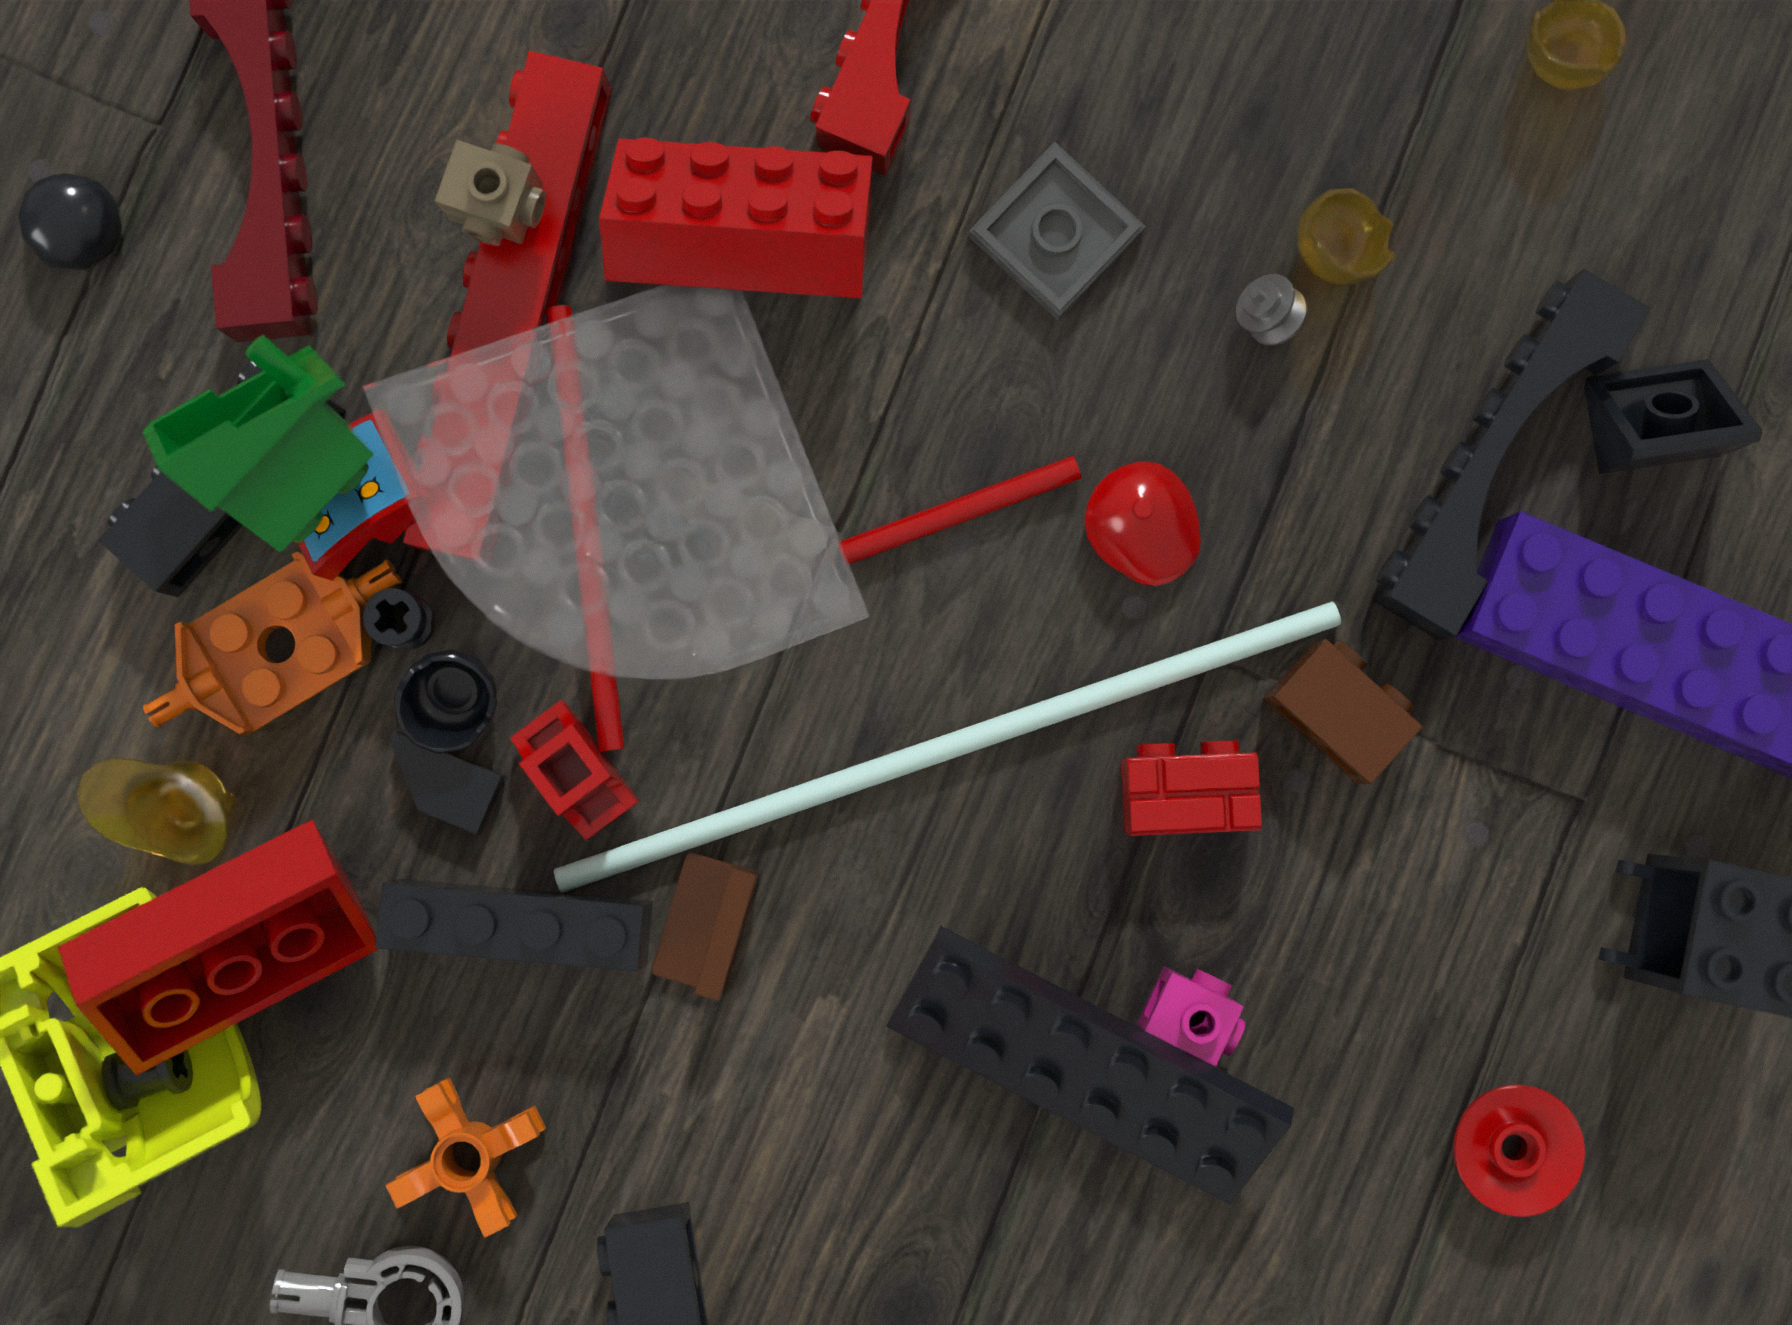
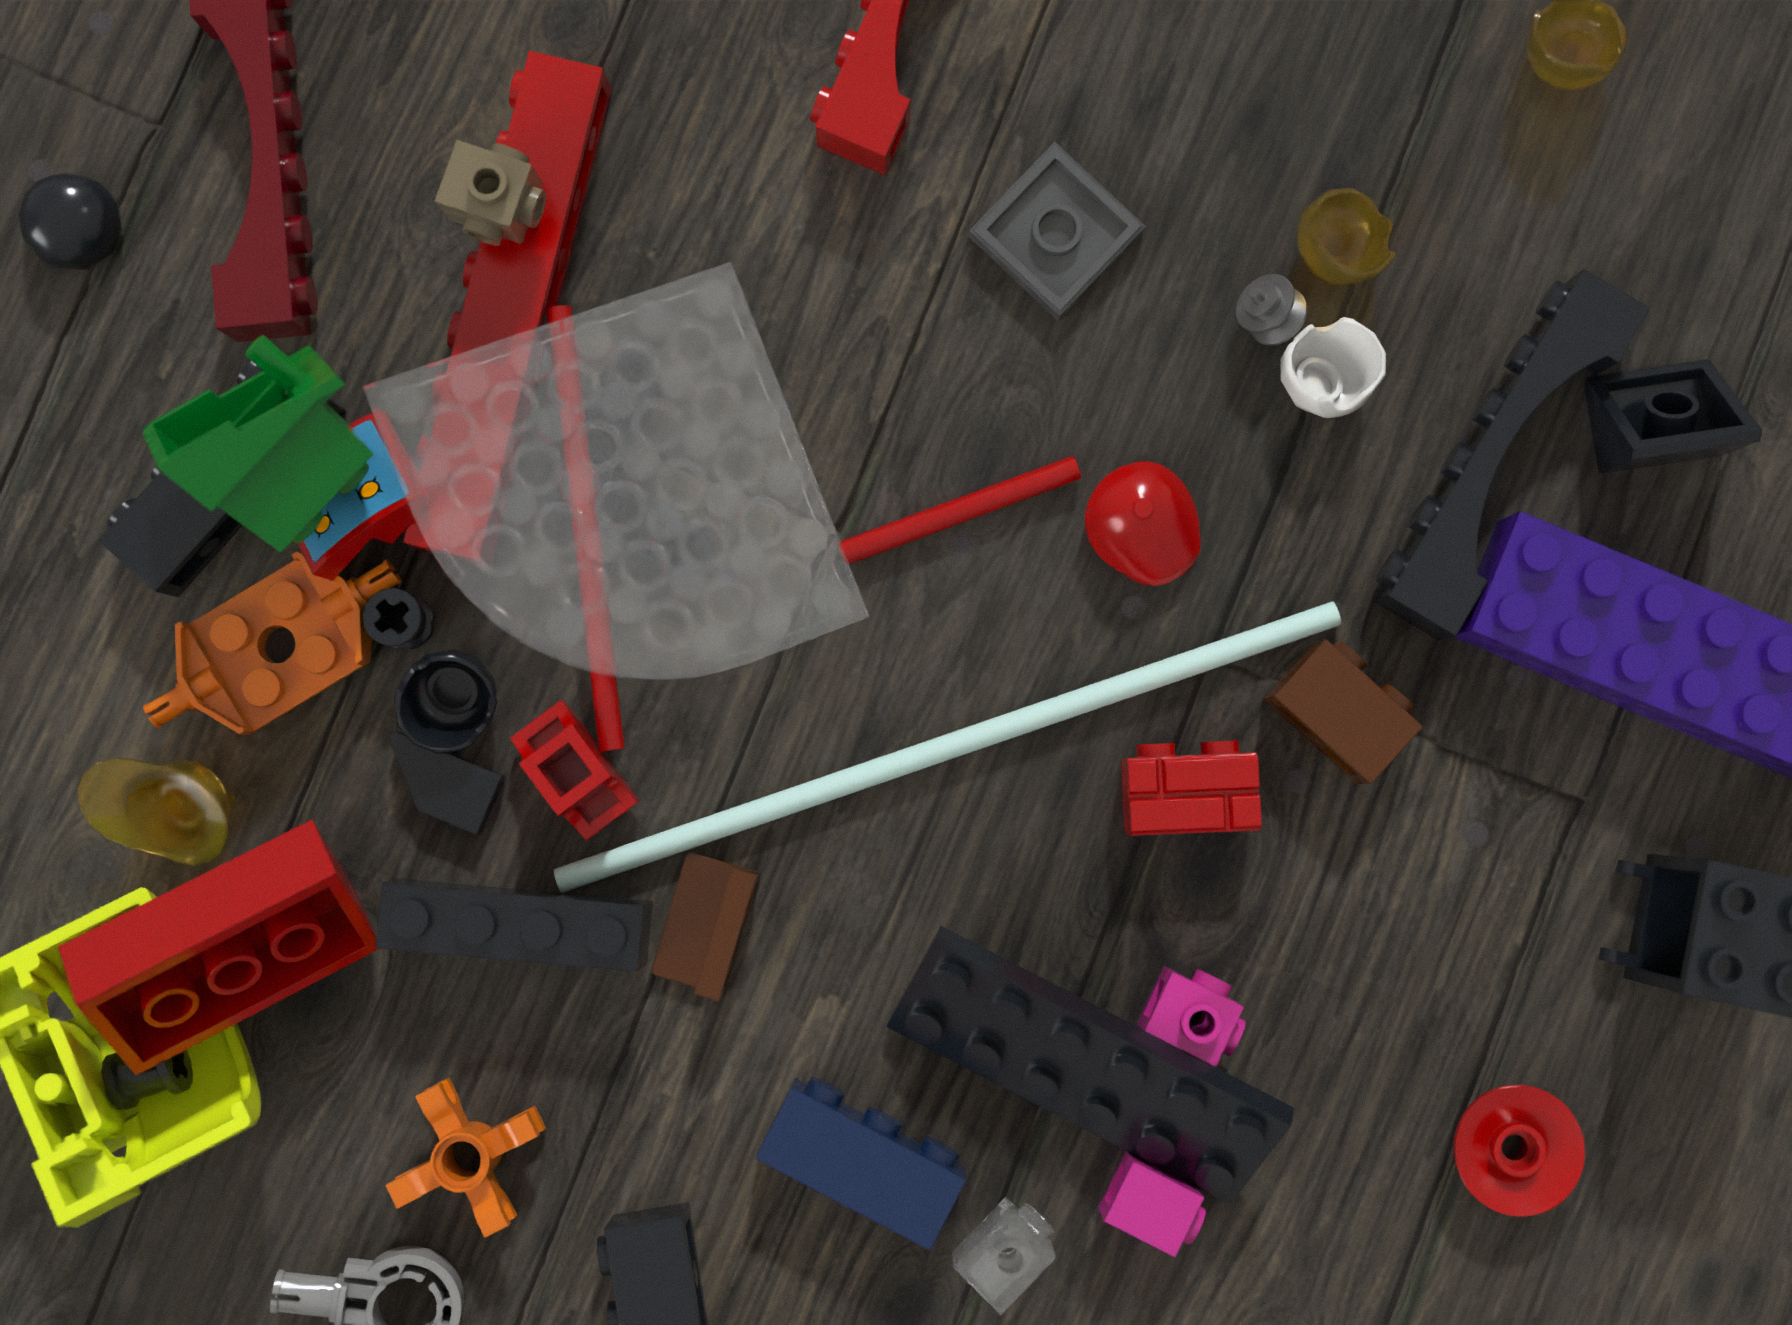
(737, 218): red brick -> none
(863, 1161): none -> dark blue brick
(1001, 1275): none -> clear brick
(1152, 1205): none -> dark pink brick
(1333, 368): none -> white hair

